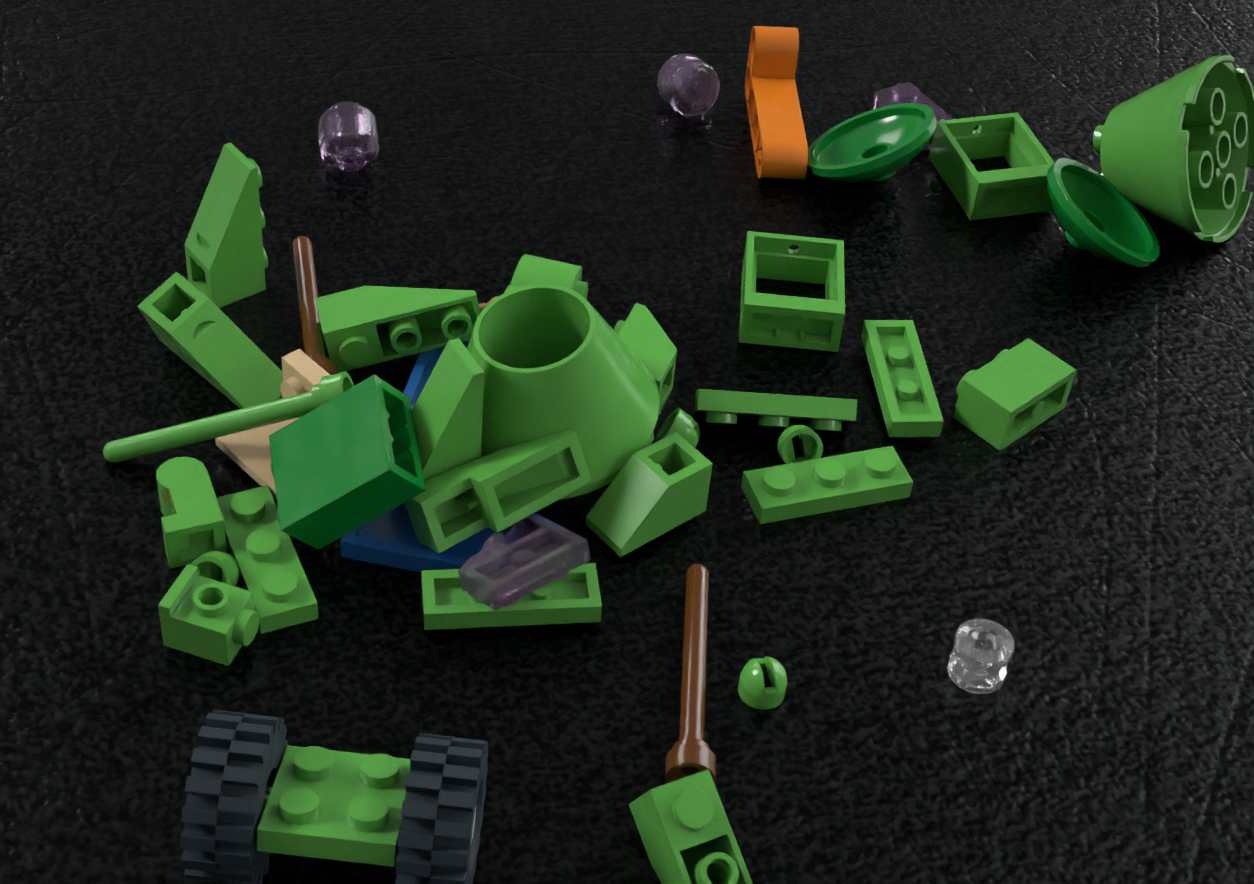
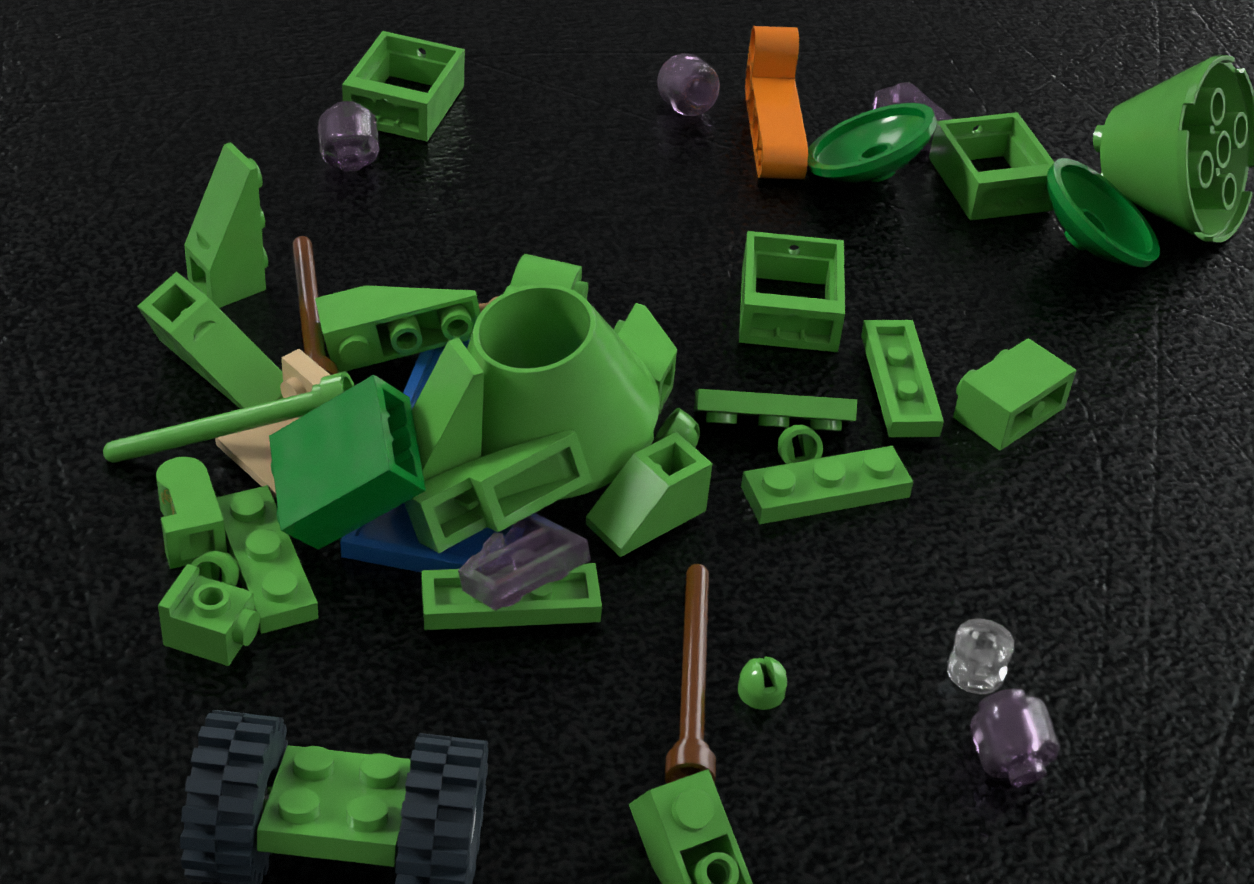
(399, 108): none -> bright green window
(1014, 736): none -> clear purple head

